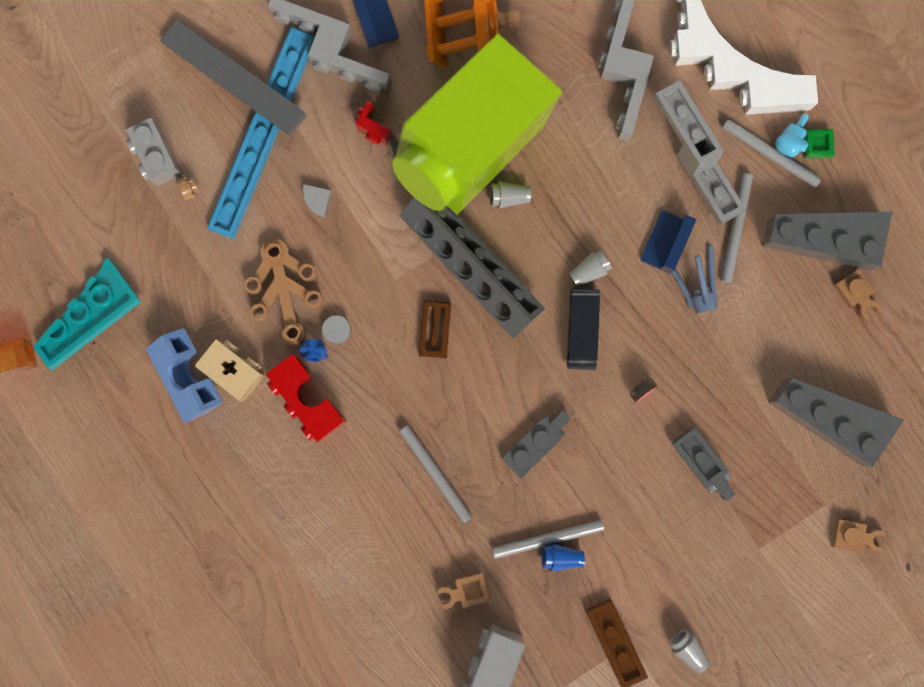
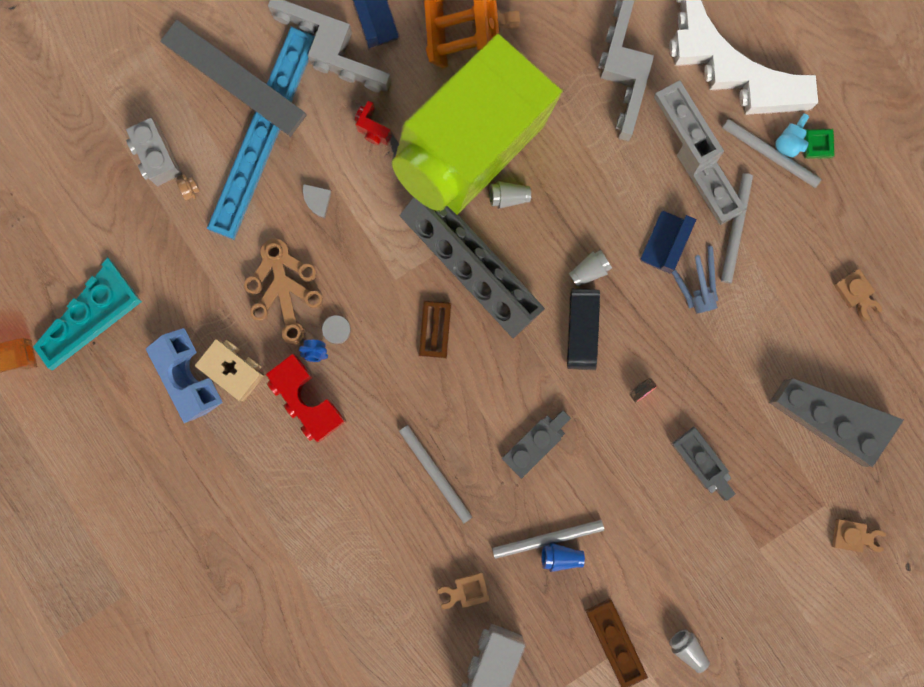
(839, 238): dark grey wedge -> none

